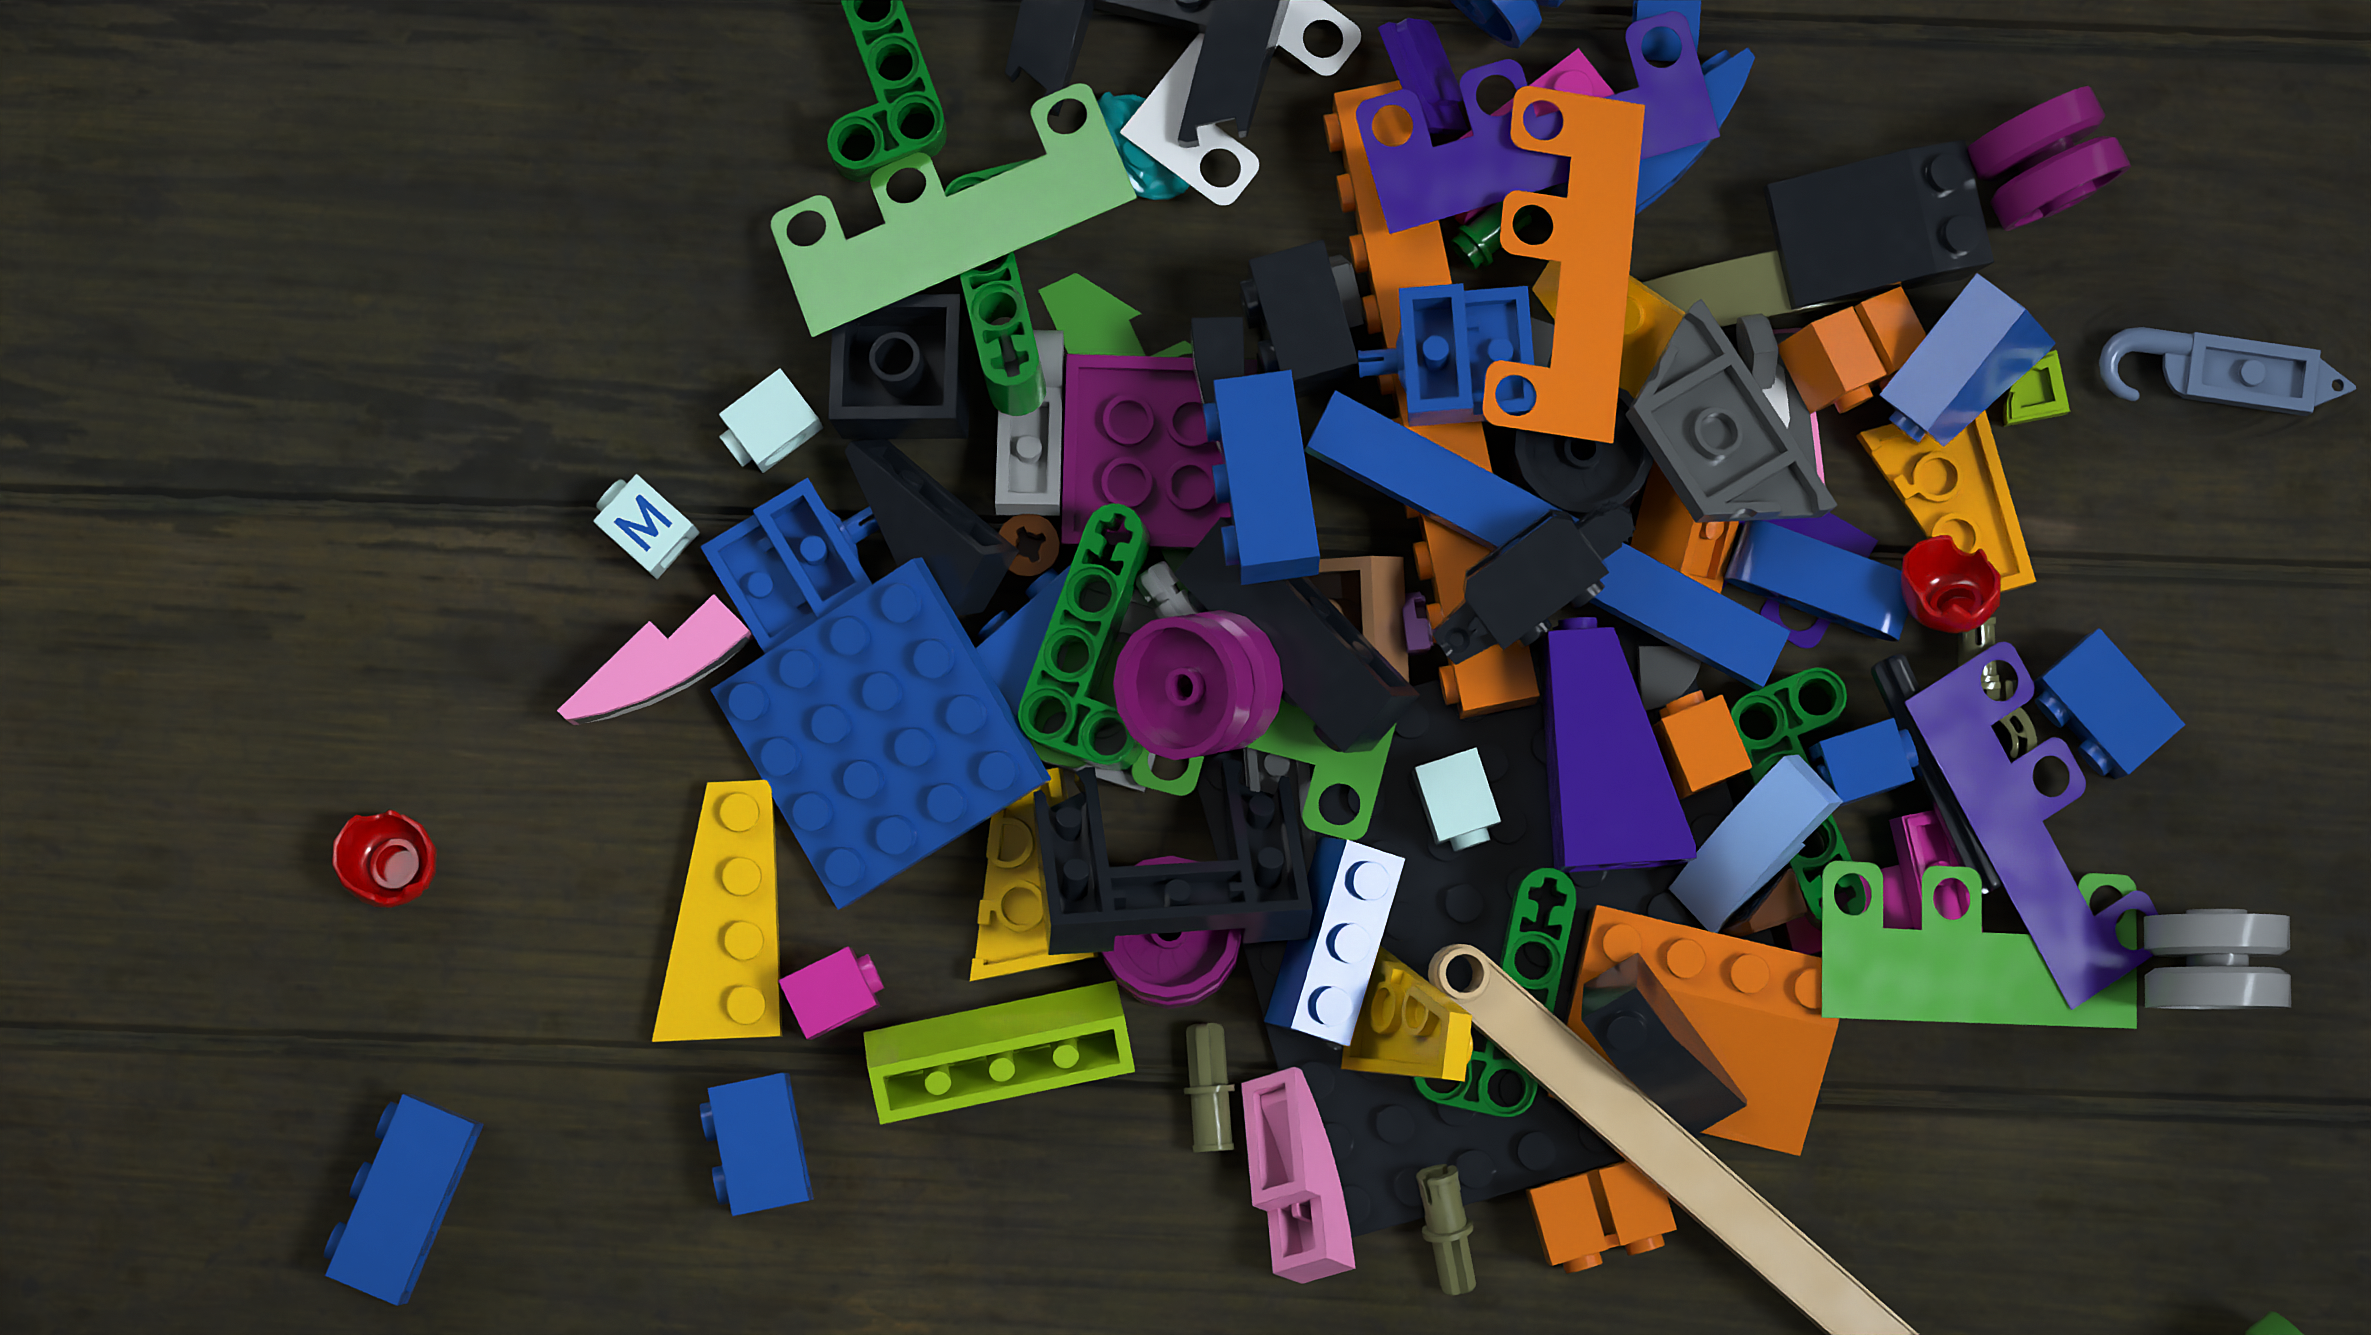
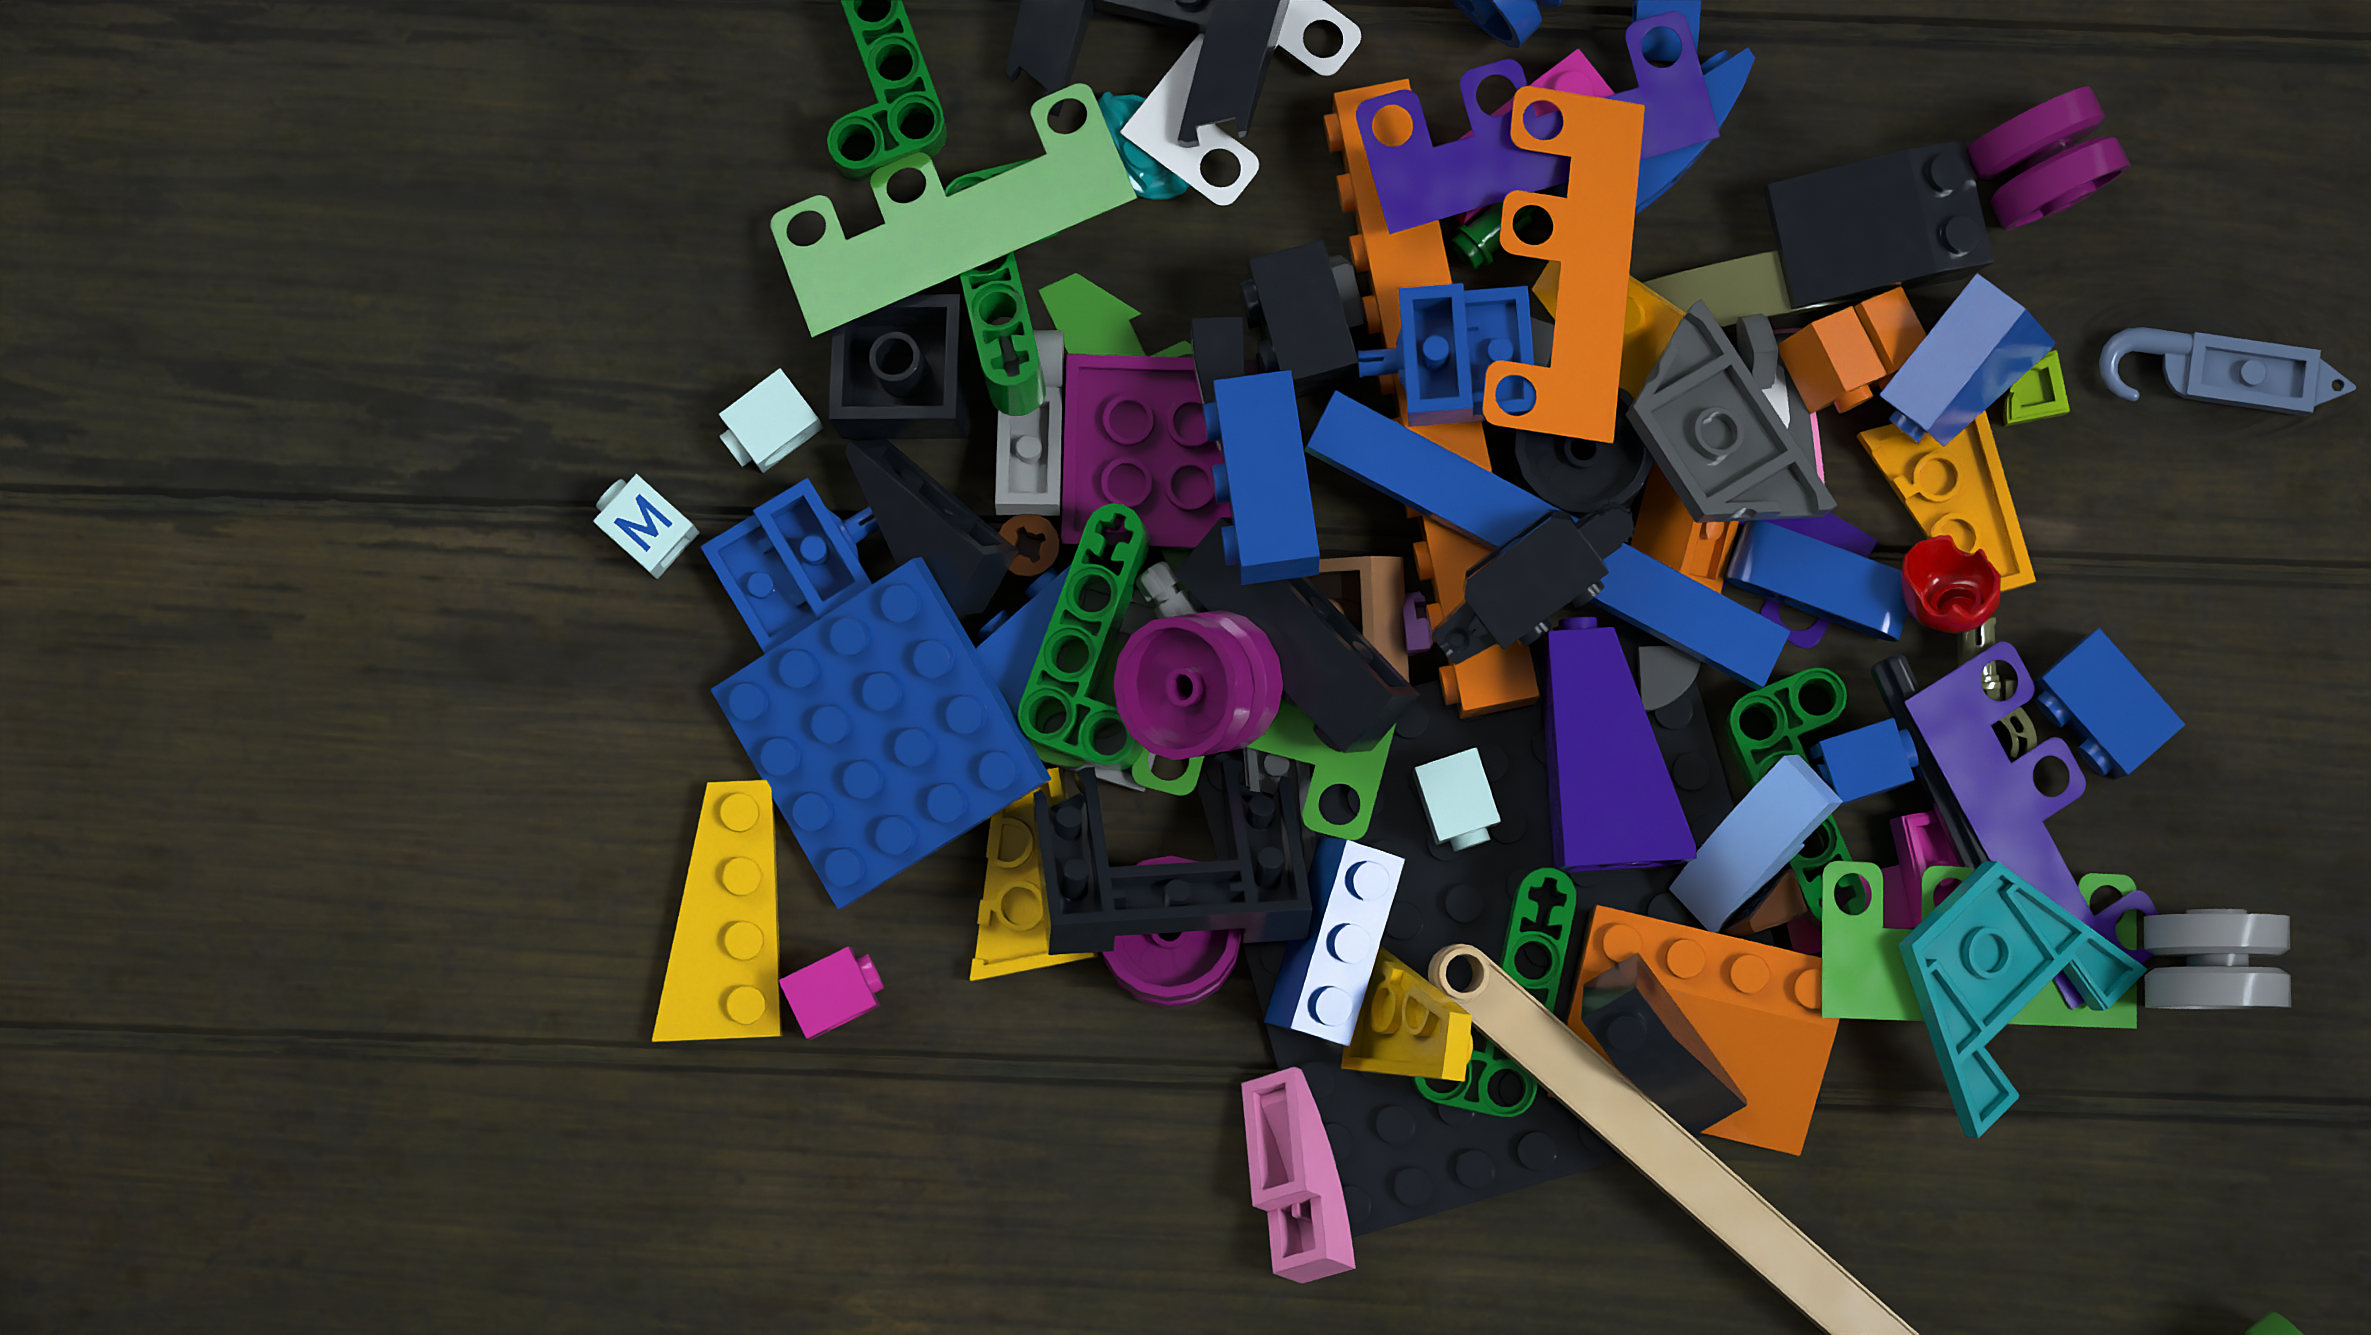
(384, 859): red hair -> none
(401, 1198): blue brick -> none
(659, 666): bright pink slope -> none
(757, 1144): blue brick -> none
(998, 1052): lime brick -> none
(1209, 1087): olive axle -> none
(1426, 72): dark purple piece -> none
(1447, 1227): olive axle -> none
(1598, 1212): orange piece -> none
(1699, 743): orange piece -> none
(1984, 962): none -> teal wing

